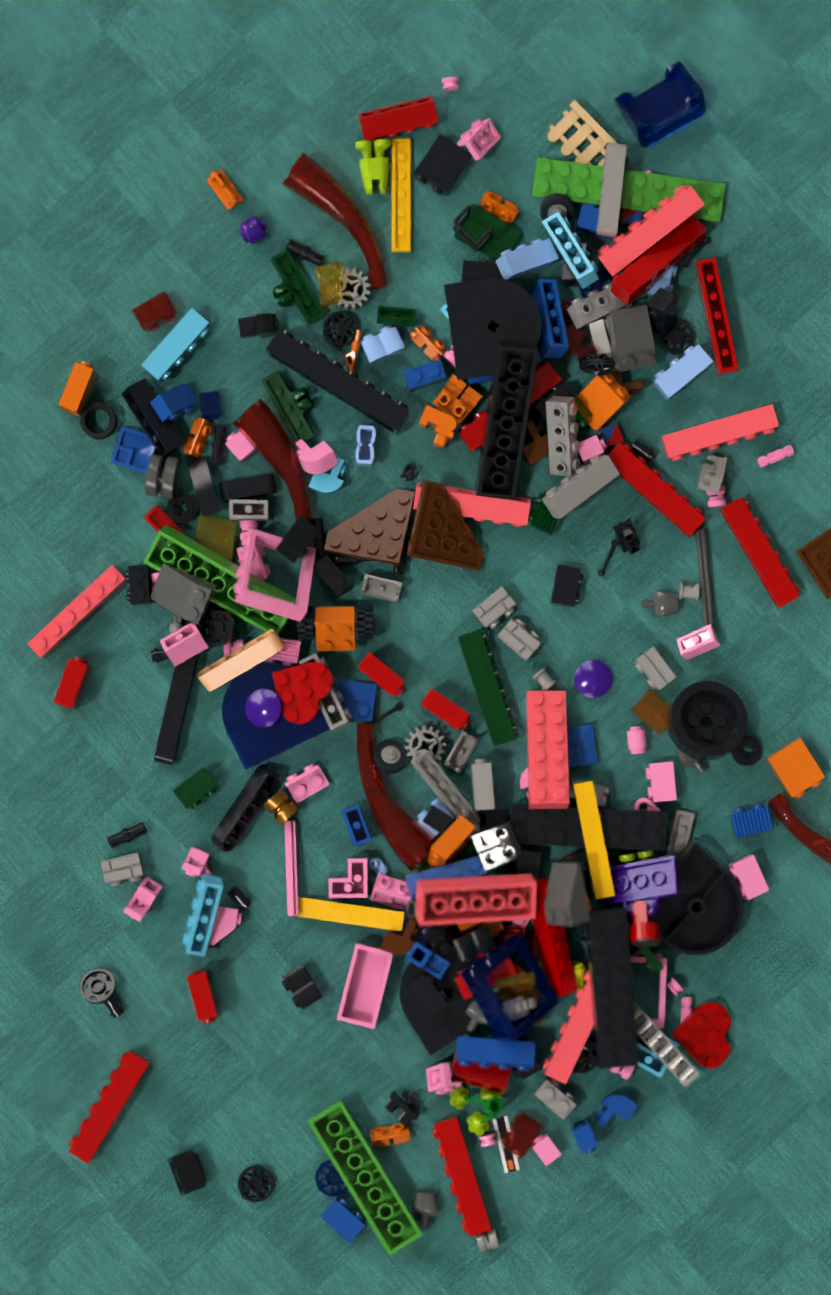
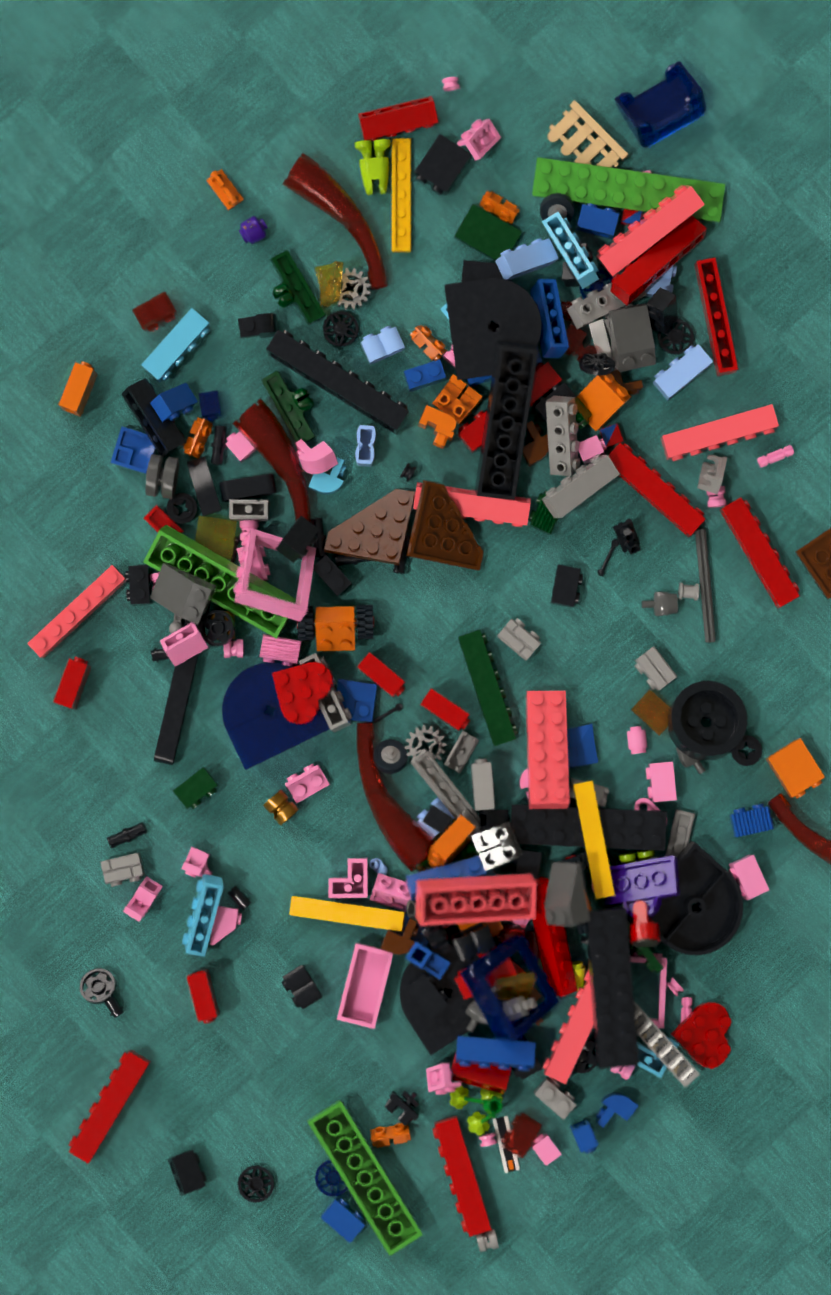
(84, 420): black tyre -> none
(240, 660): light nougat beam -> none
(245, 808): black beam -> none
(263, 708): dark purple dish -> none
(291, 868): bright pink axle -> none
(304, 252): black pin -> none
(354, 353): orange hand -> none
(356, 825): blue brick -> none
(381, 588): light grey hinge -> none
(396, 316): dark green plate -> none
(425, 1205): dark grey piece -> none
(457, 221): black piece -> none
(493, 608): light grey brick -> none
(544, 679): light grey bush -> none
(593, 678): dark purple dish -> none
(611, 189): light grey beam -> none
(643, 450): black pin -> none
(685, 263): black hinge -> none
(698, 642): bright pink slope -> none

